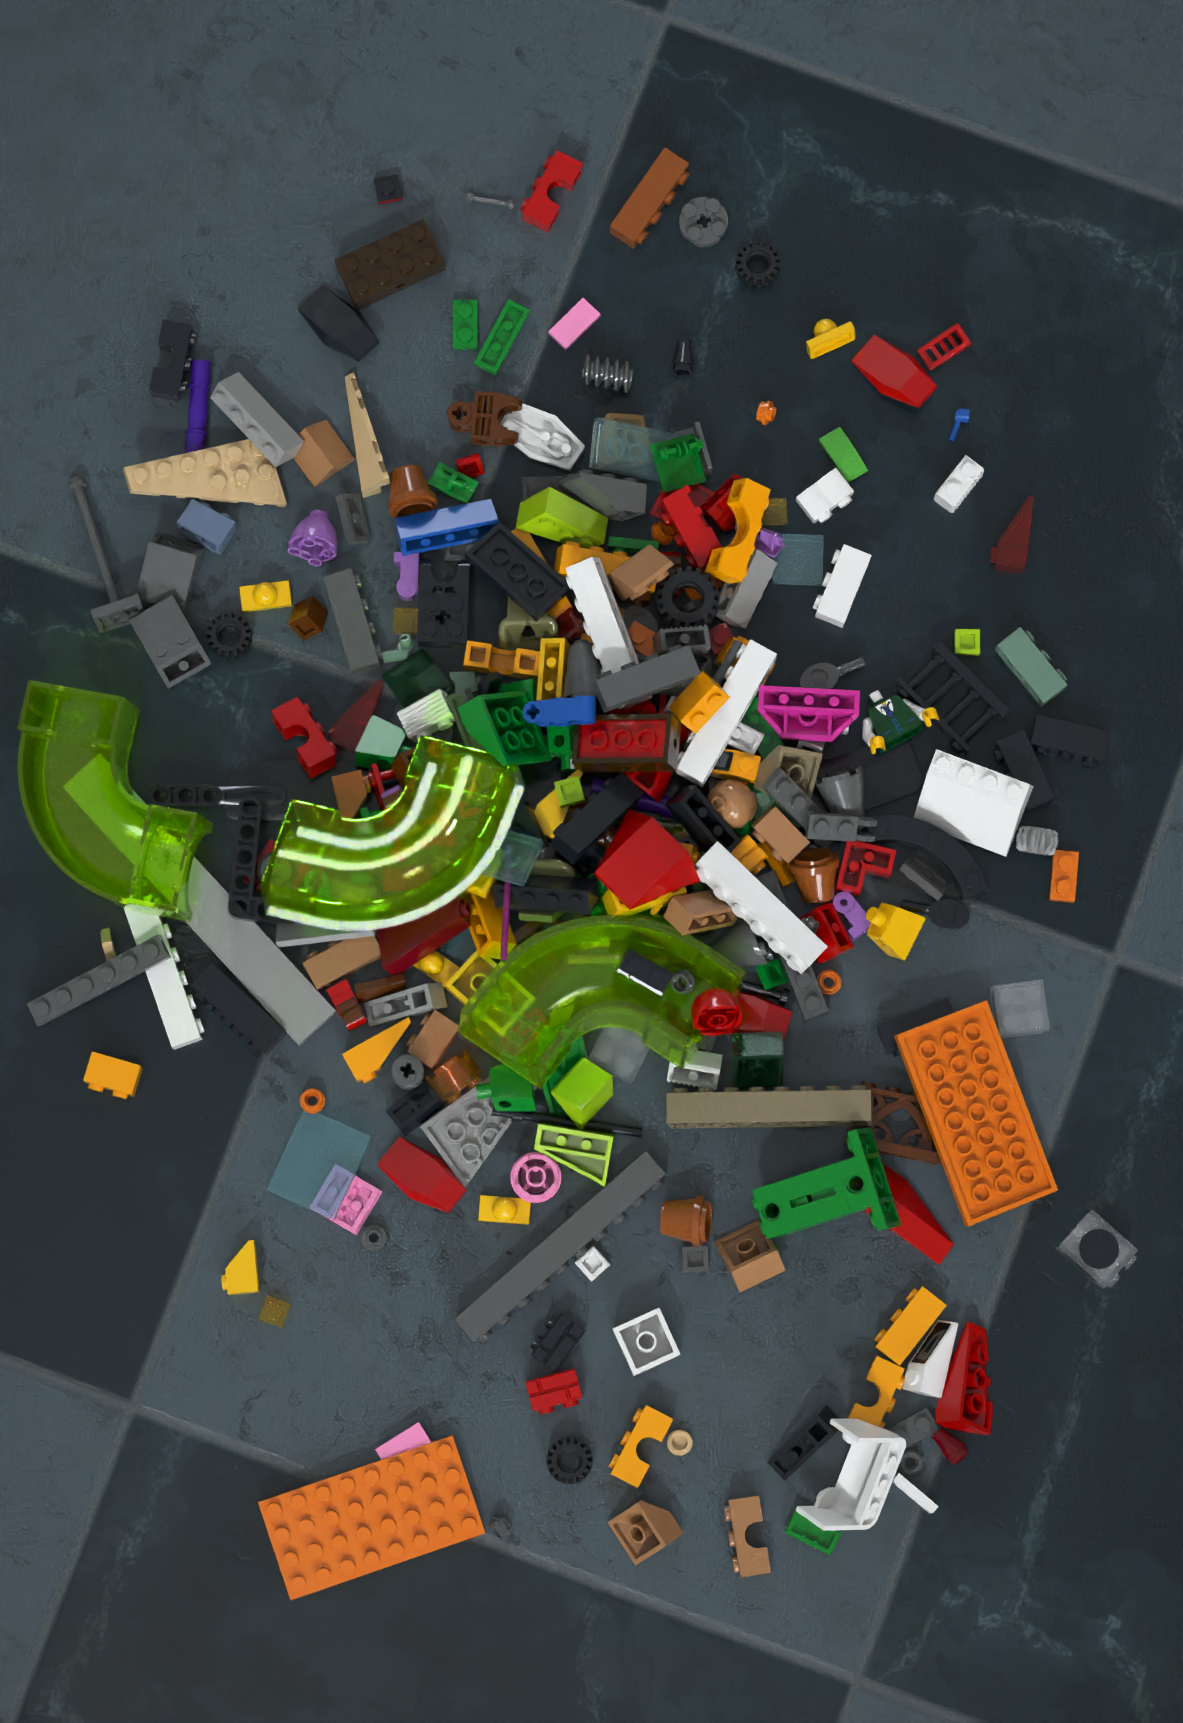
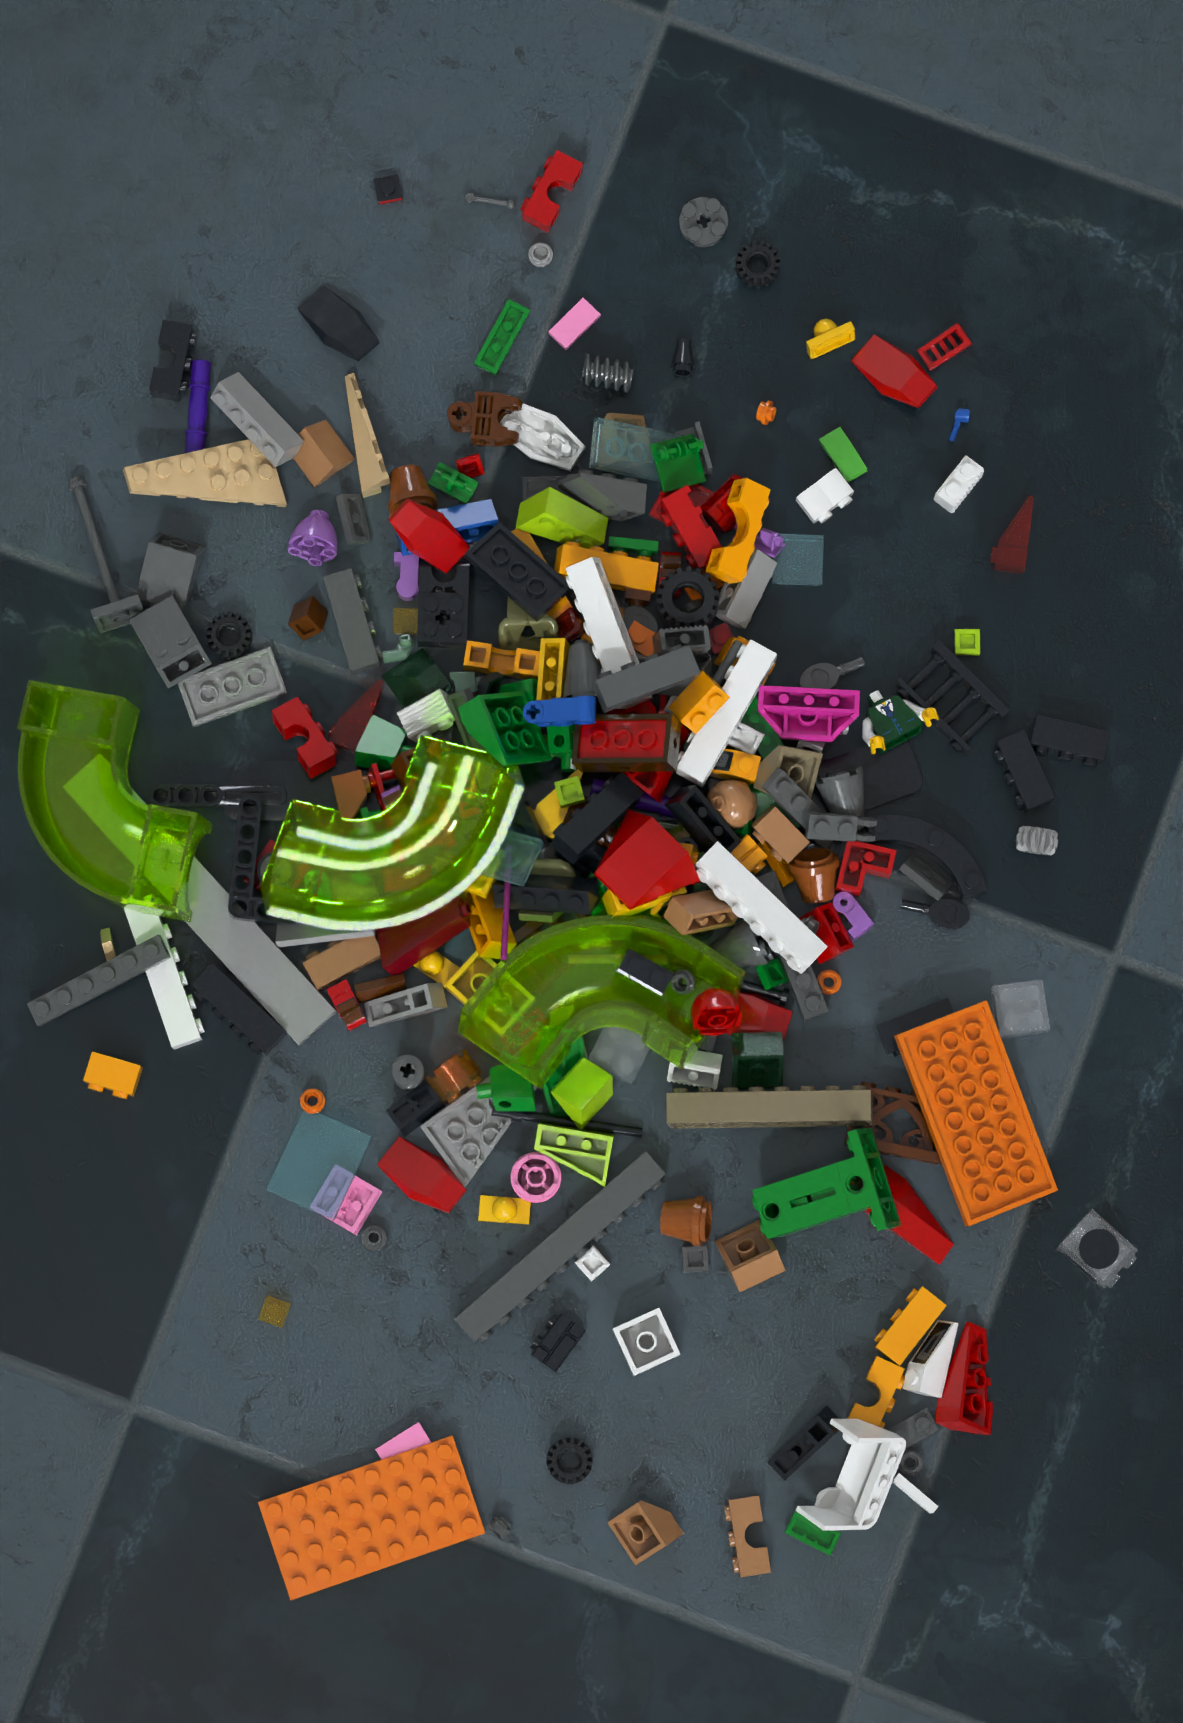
(206, 526): sand blue brick -> none
(232, 687): none -> light grey tile
(242, 1272): yellow slope -> none
(265, 596): yellow tile -> none
(373, 1053): light orange slope -> none
(390, 264): dark brown brick -> none
(428, 534): none -> red piece
(433, 1039): medium nougat brick -> none
(465, 325): green plate -> none
(540, 254): none -> light grey plate
(553, 1391): red brick -> none
(627, 1464): light orange arch -> none
(636, 573): medium nougat slope -> none
(649, 198): dark orange brick -> none
(662, 533): orange plate -> none
(679, 1442): tan tile -> none
(775, 512): clear yellow tile -> none
(841, 585): white brick -> none
(893, 929): yellow torso -> none
(950, 1446): dark red cone -> none
(972, 802): white slope -> none
(1031, 666): sand green brick -> none
(1063, 876): orange plate -> none

